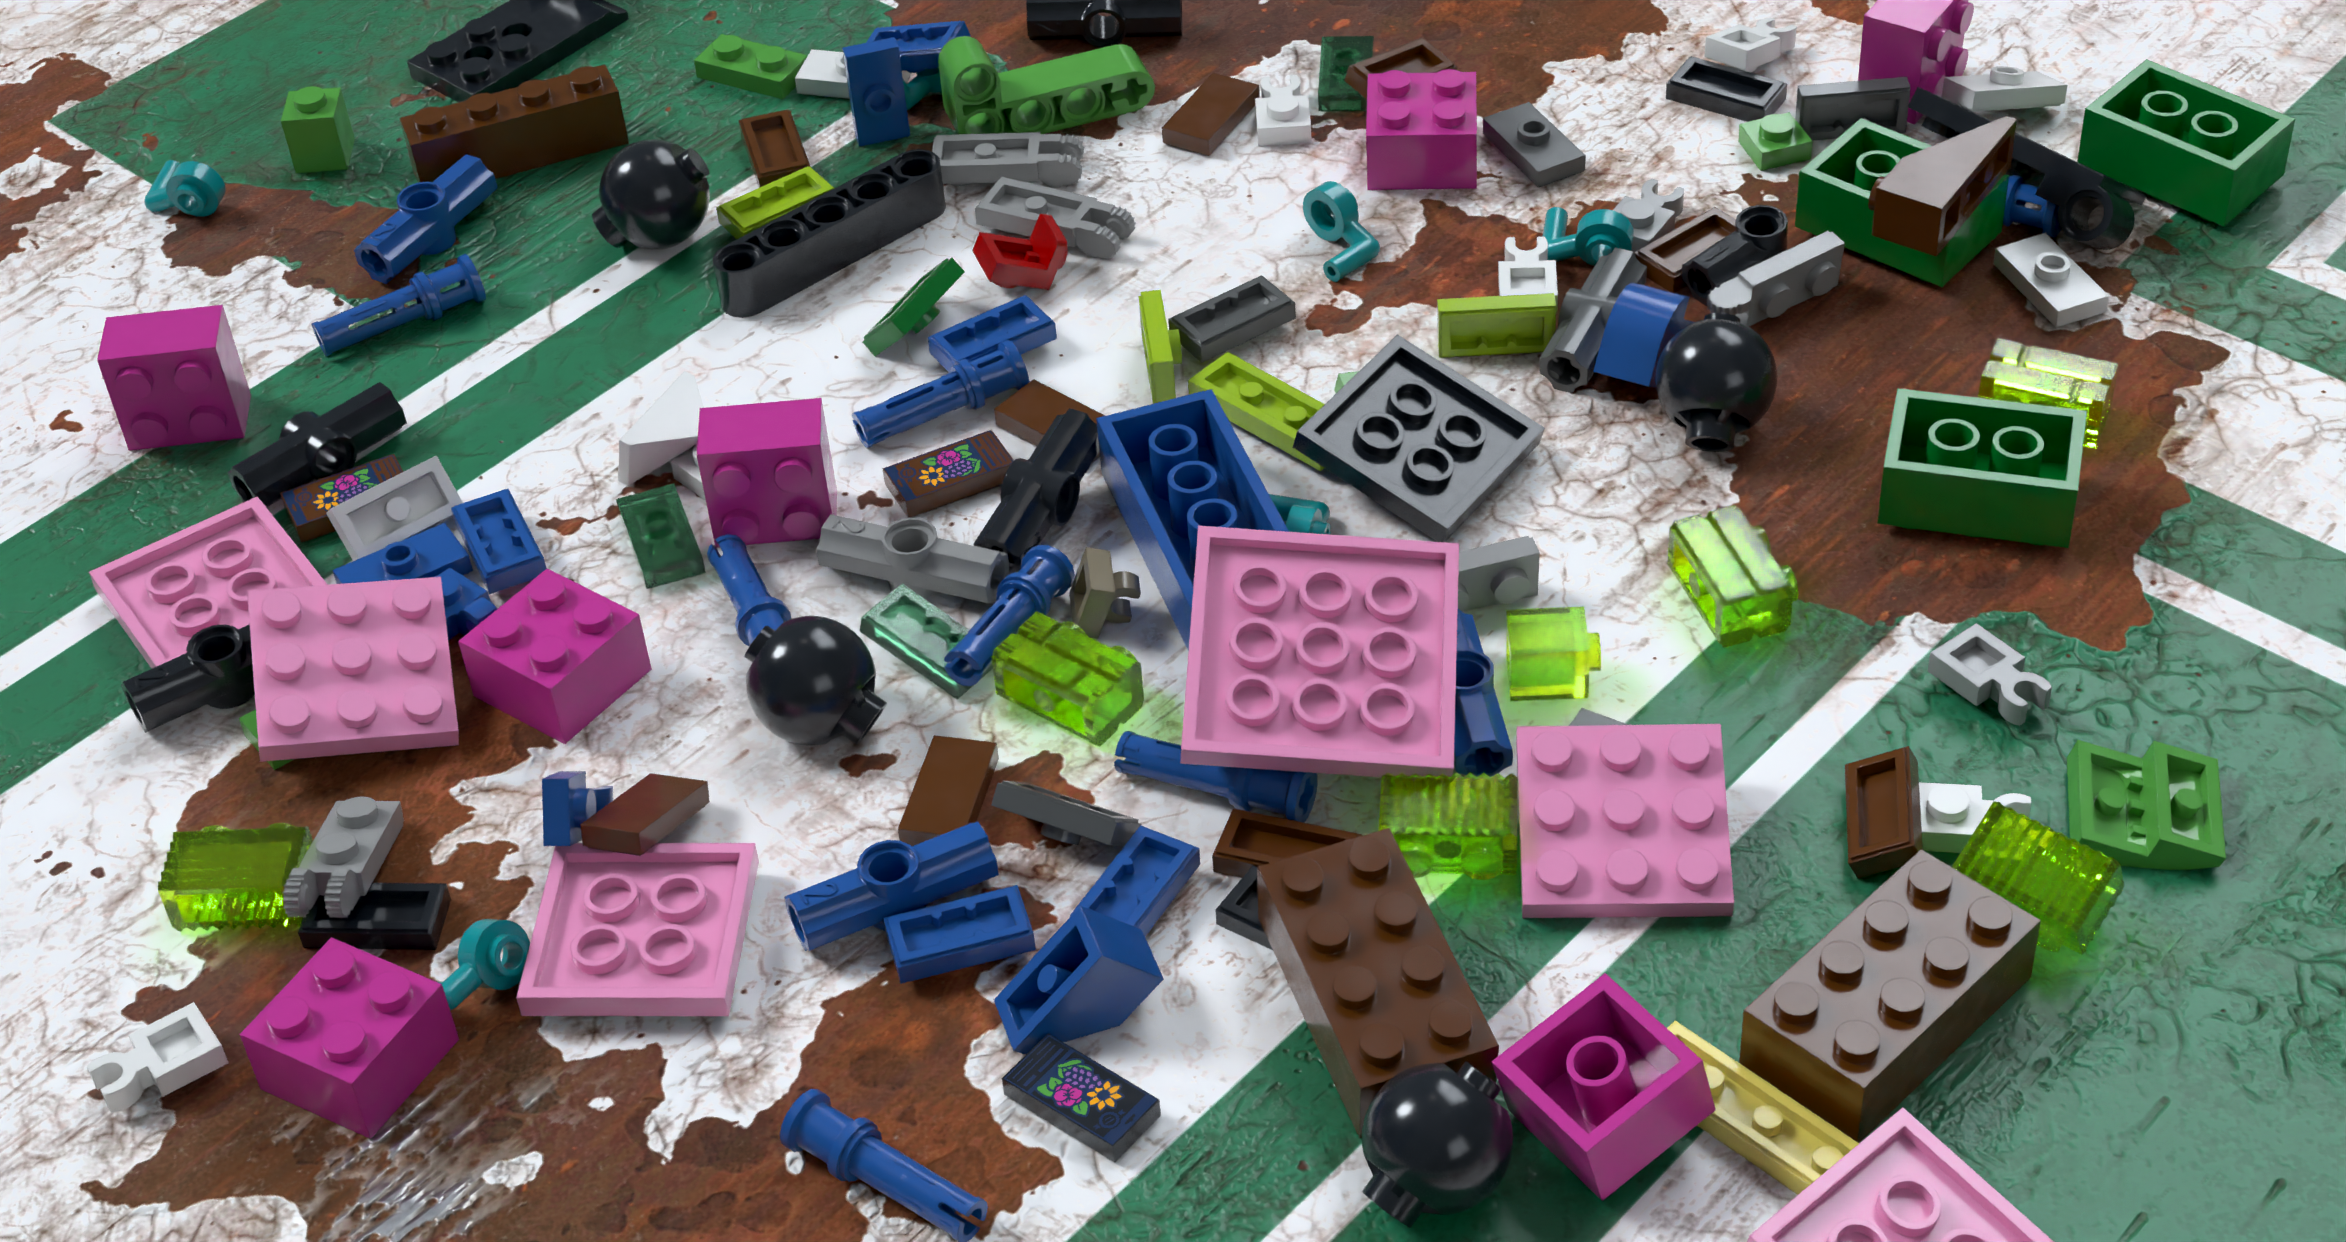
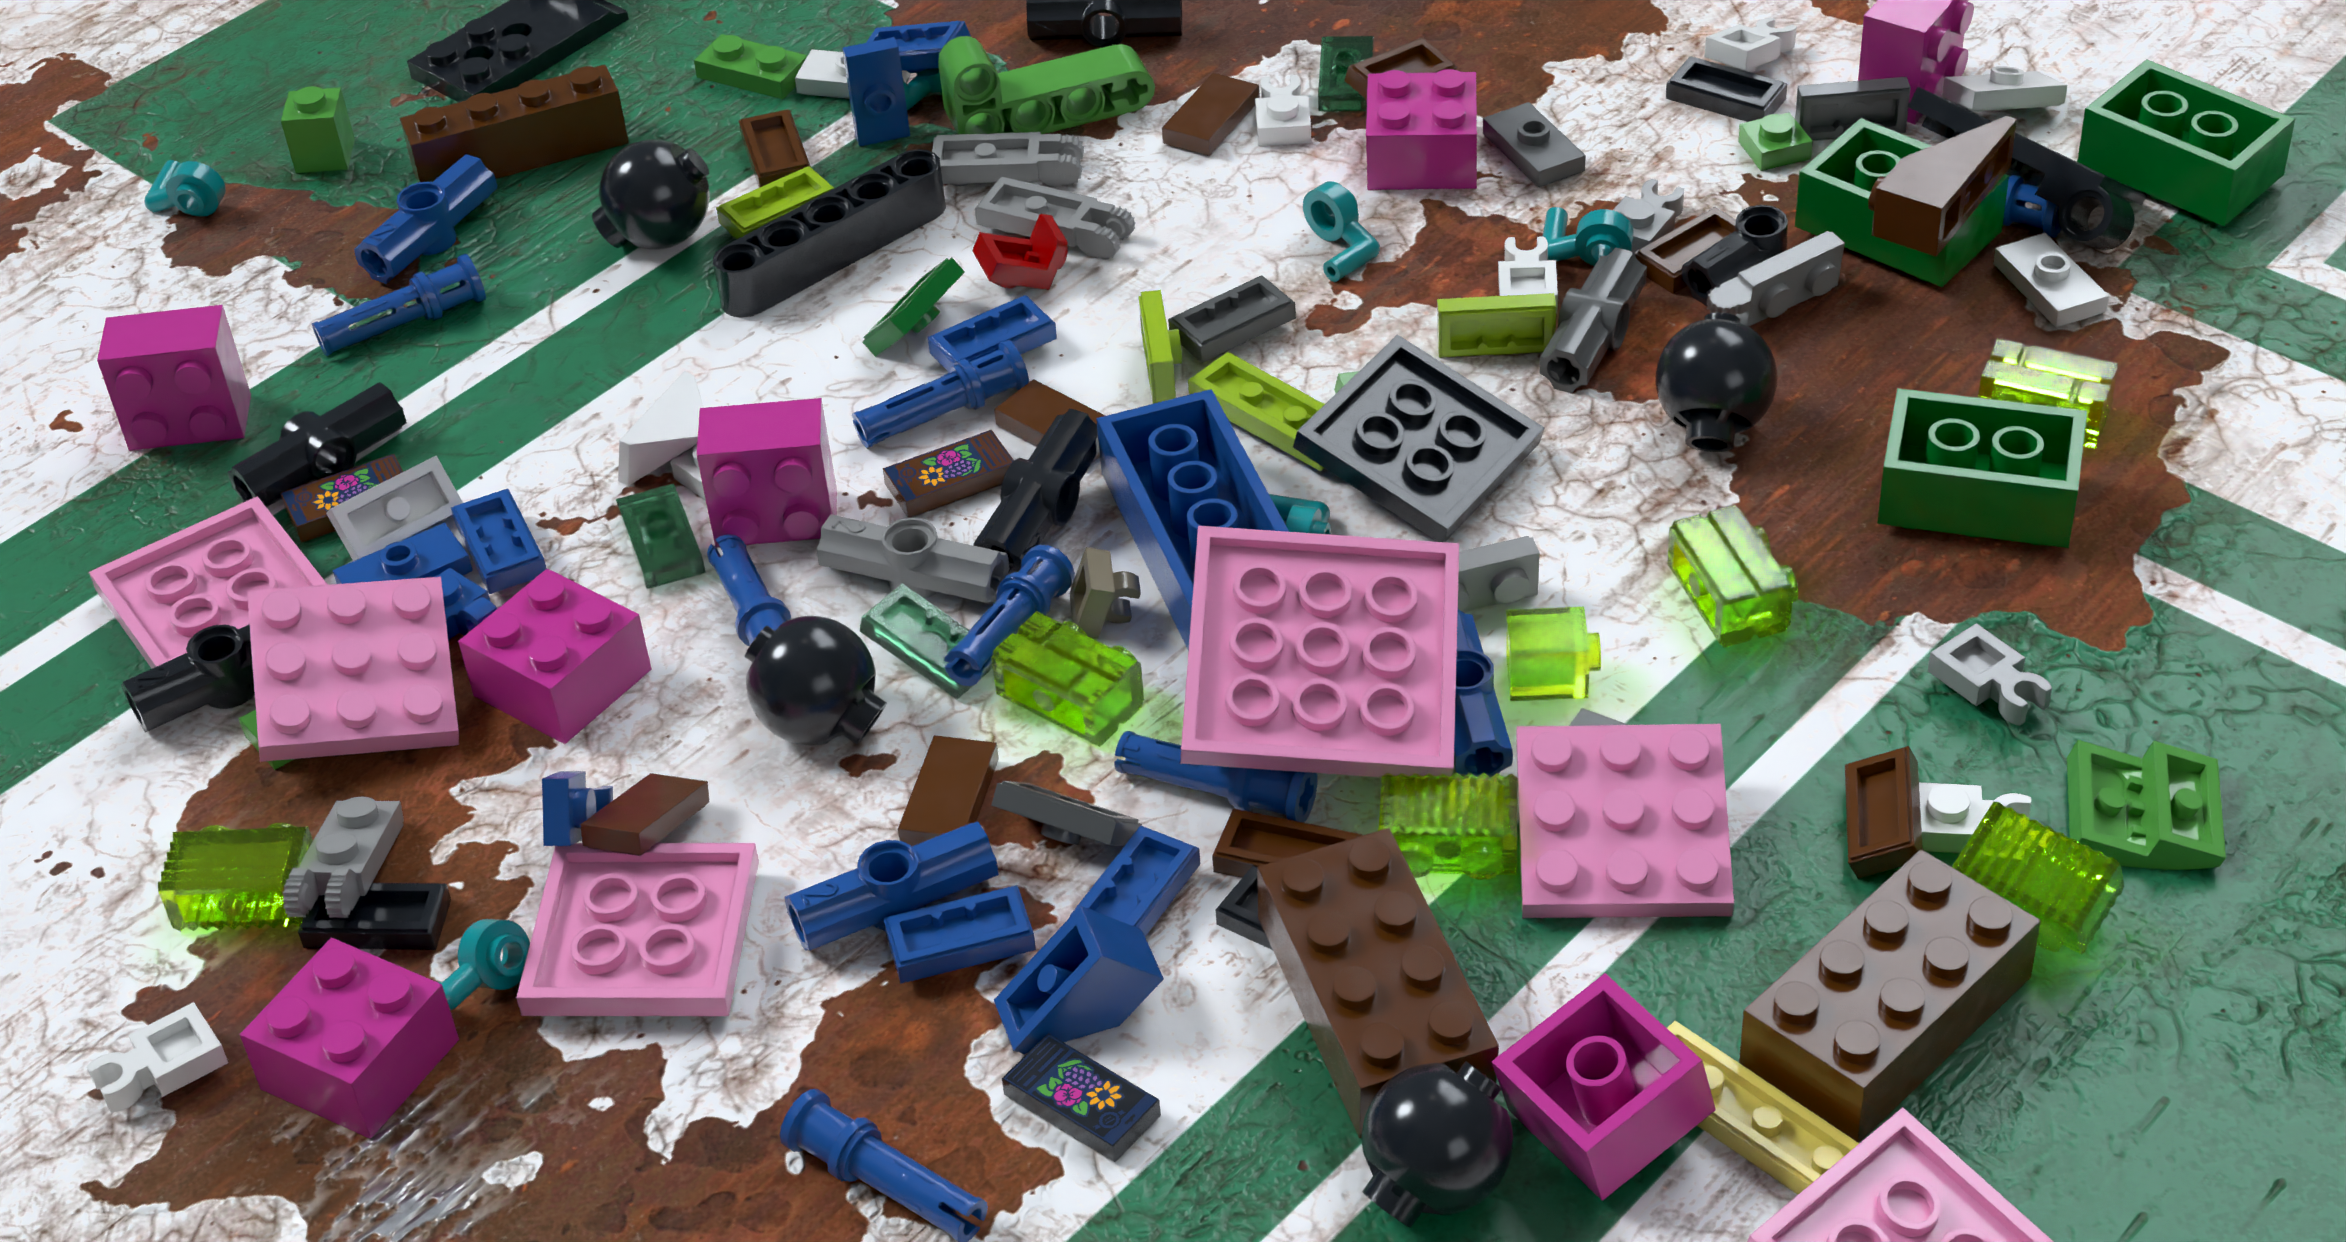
(1639, 331): blue brick -> none

